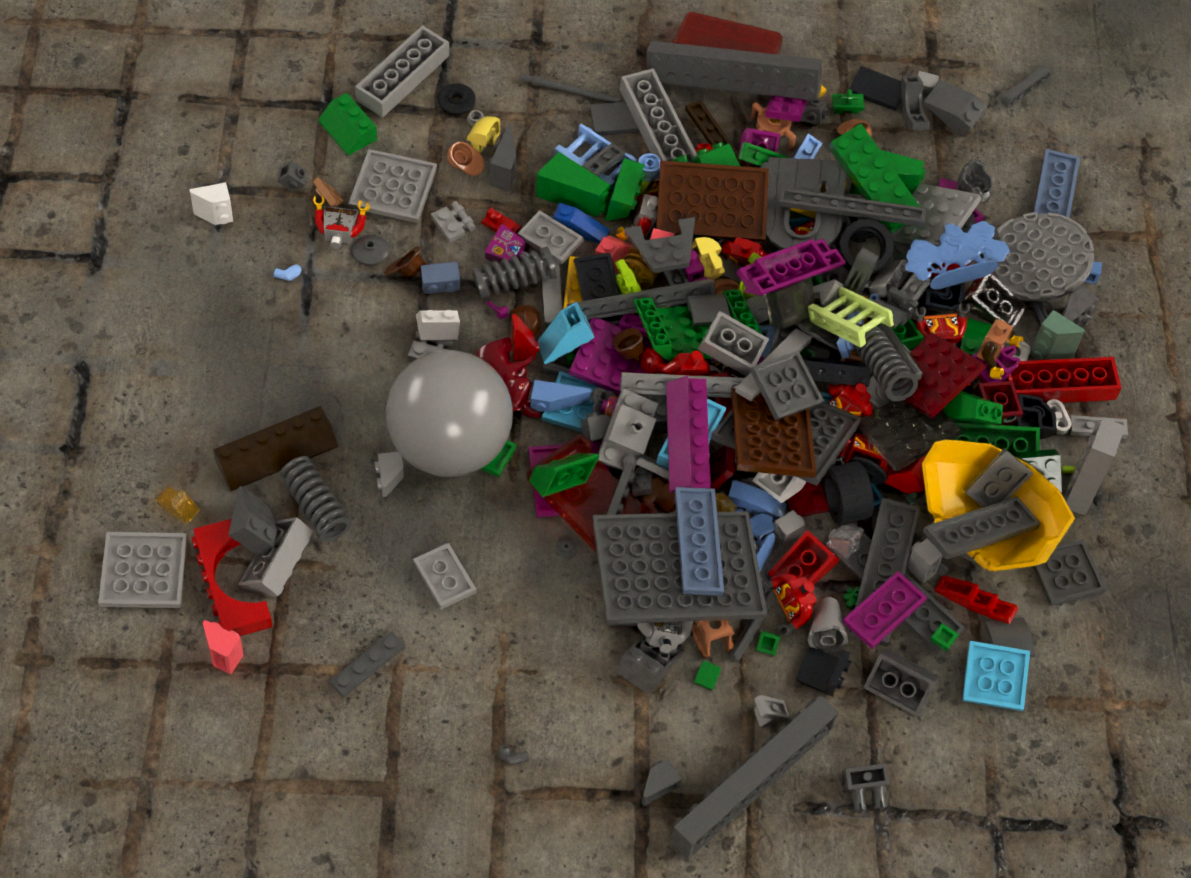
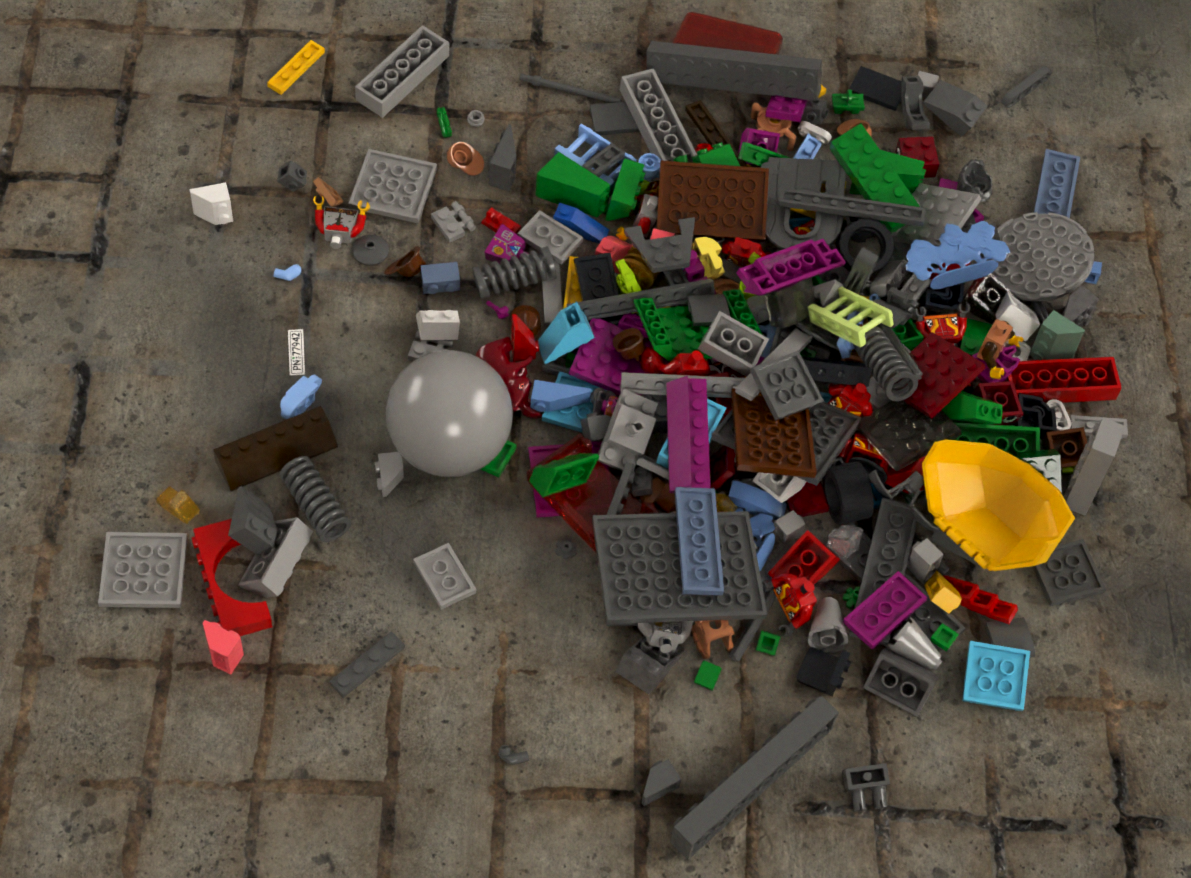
(296, 67): none -> yellow plate
(296, 352): none -> white sticker
(300, 396): none -> light blue piece
(348, 124): green slope -> none
(444, 122): none -> green axle
(456, 107): black wheel -> none
(484, 132): light yellow brick -> none
(770, 710): light grey slope -> none
(815, 131): none -> white plate
(911, 485): none -> dark grey plant
(915, 646): none -> light grey cone
(921, 149): none -> dark red brick
(942, 593): none -> yellow slope
(981, 527): dark grey plate -> none
(998, 479): dark grey plate -> none
(1018, 316): none -> white slope
(1068, 444): none -> reddish brown slope

